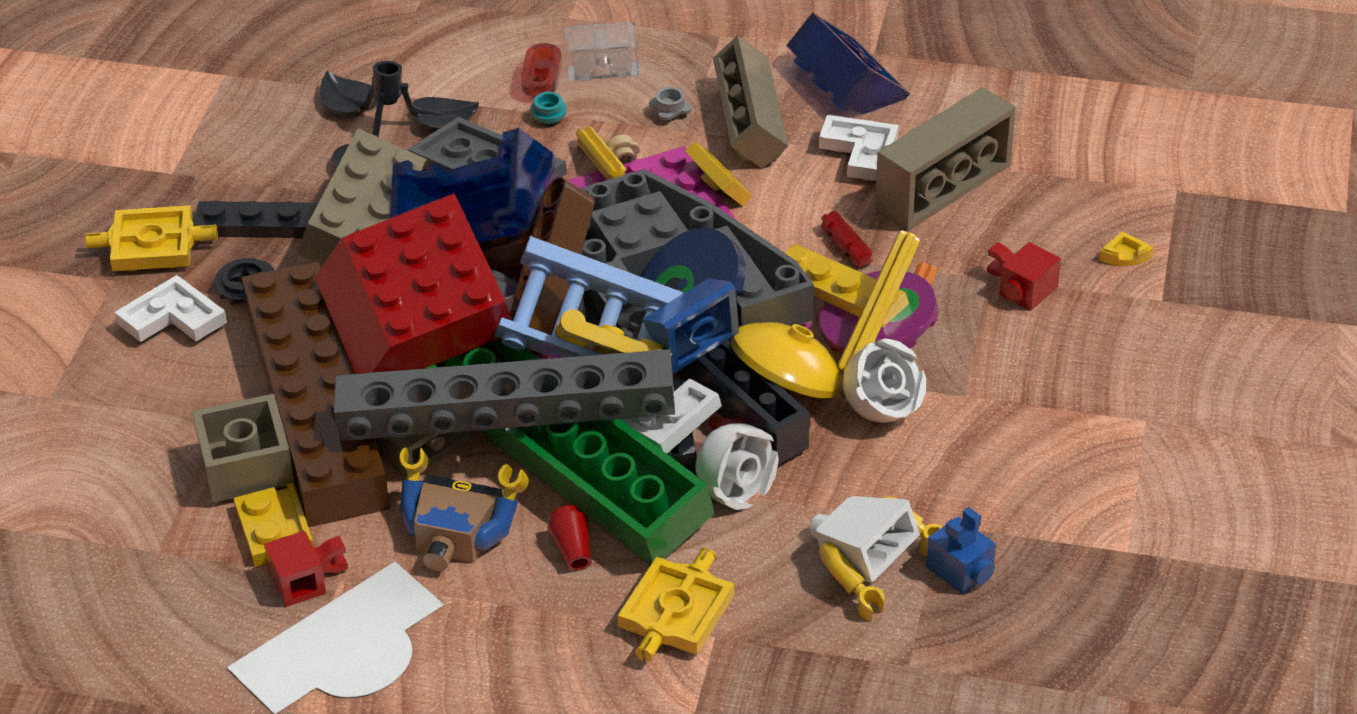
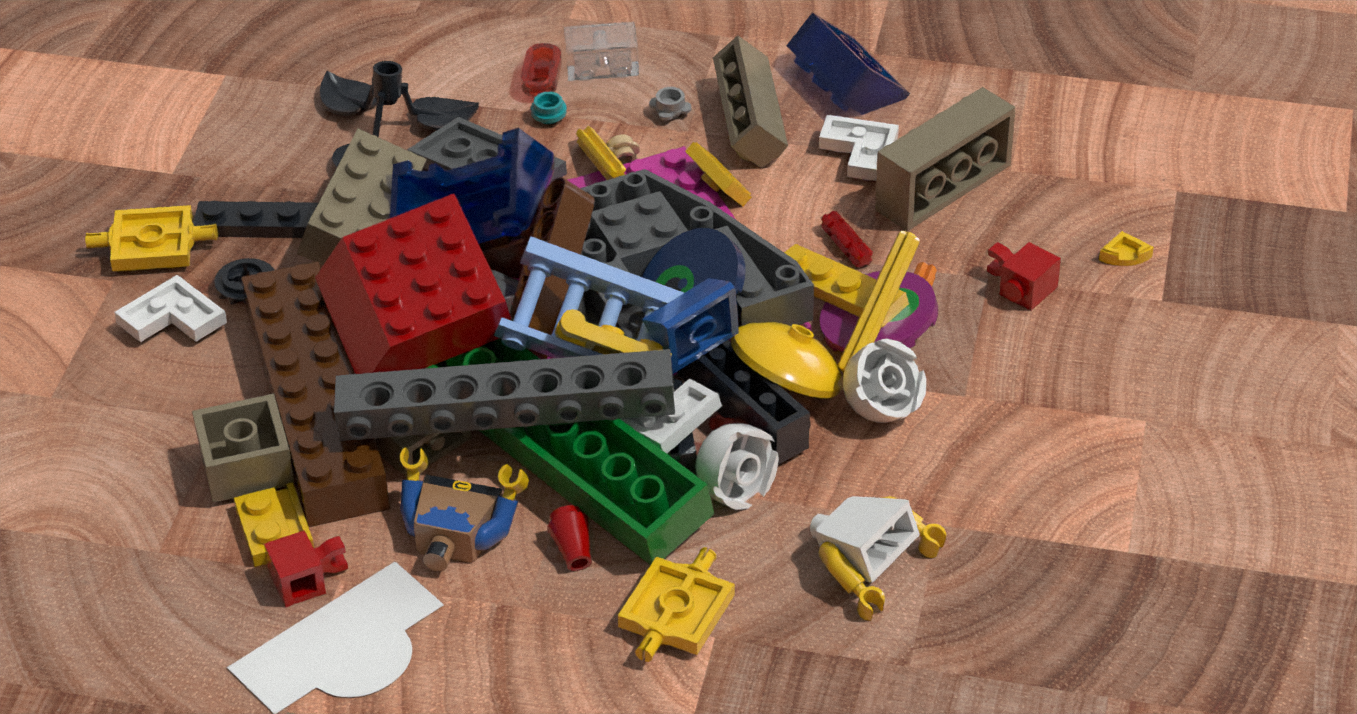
(961, 552): blue brick -> none

